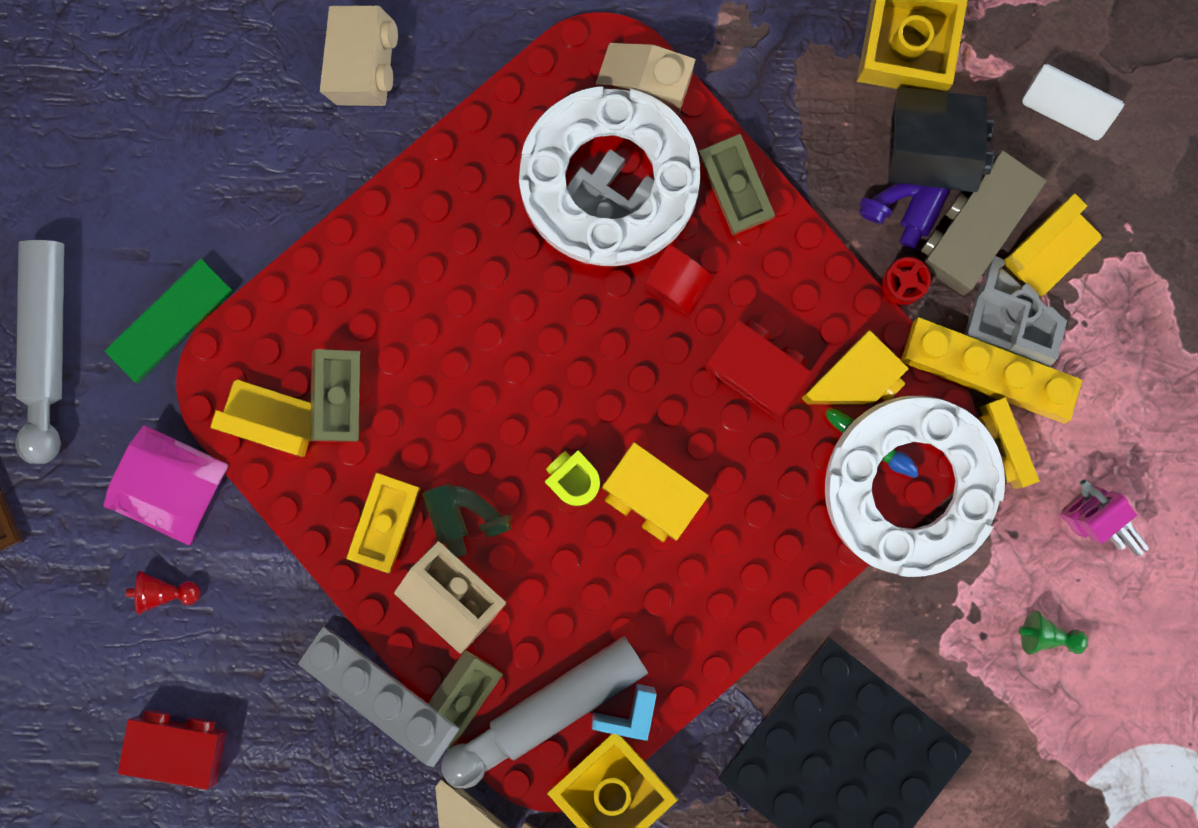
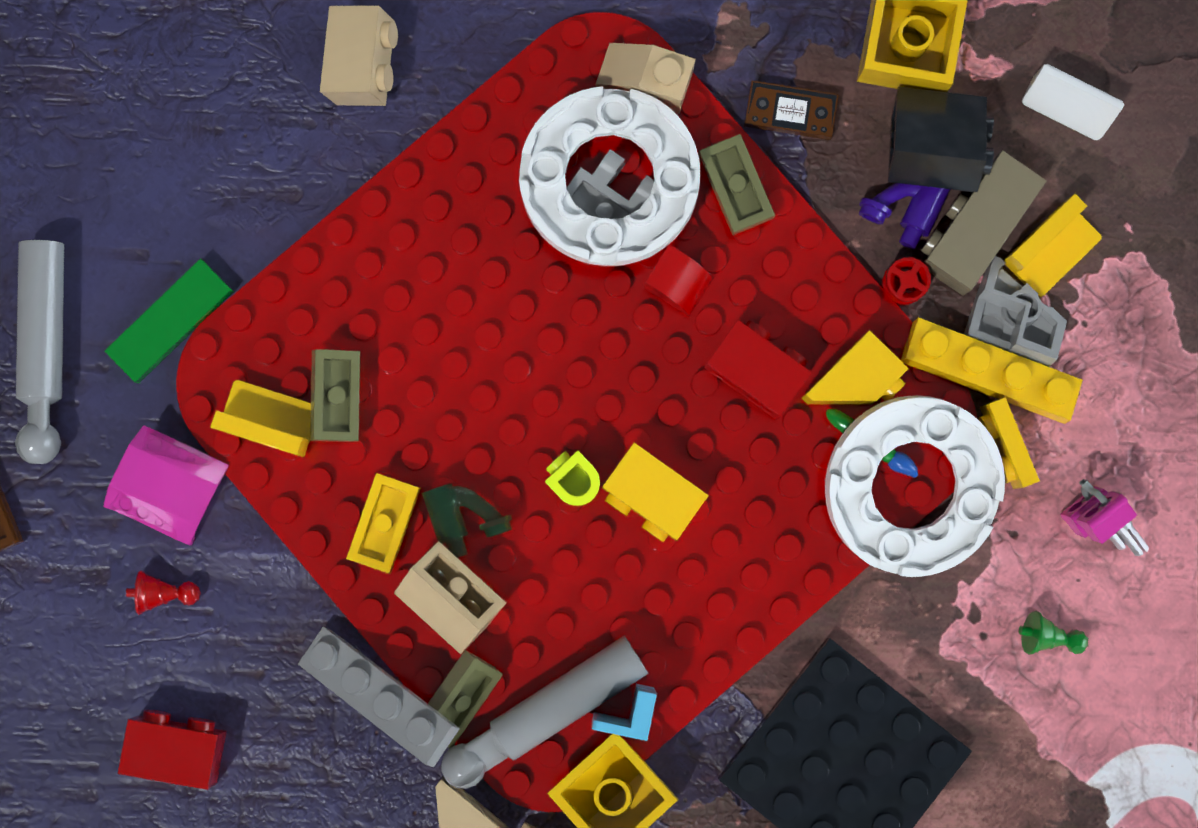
(791, 110): none -> tile

